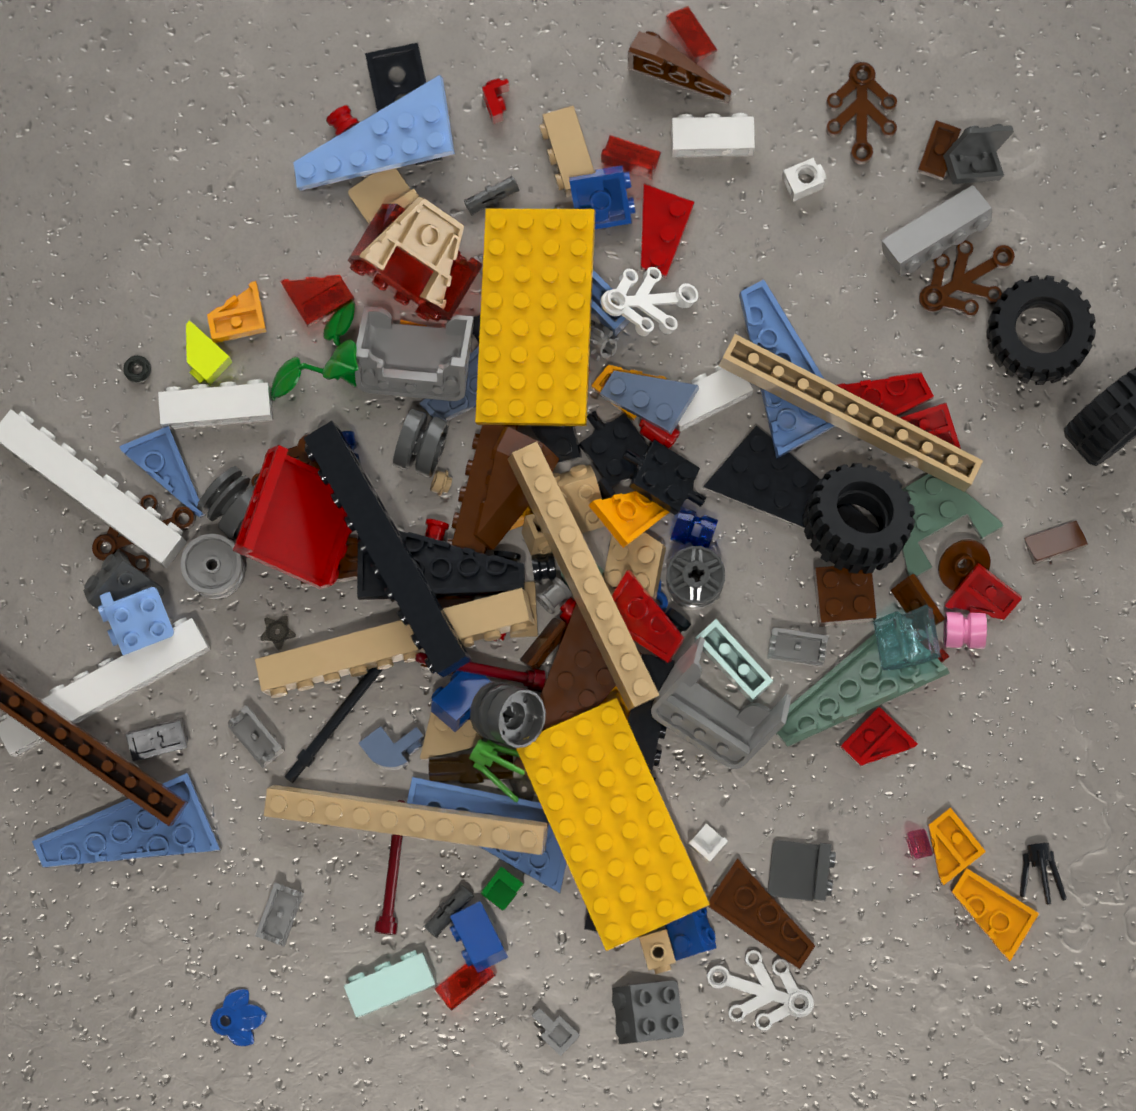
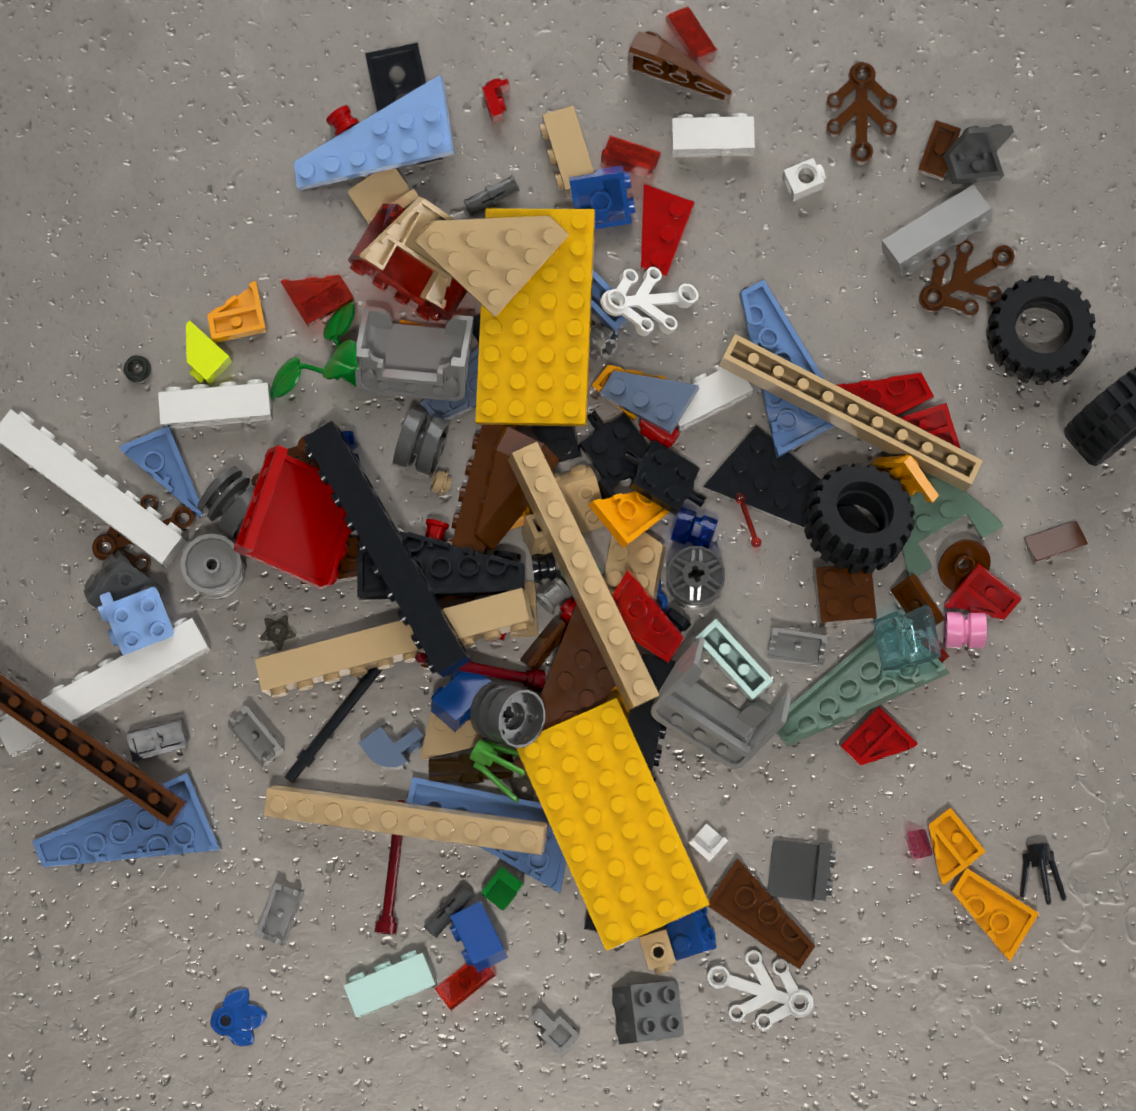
(492, 254): none -> tan plate
(740, 498): none -> clear red hinge
(908, 473): none -> light orange wing

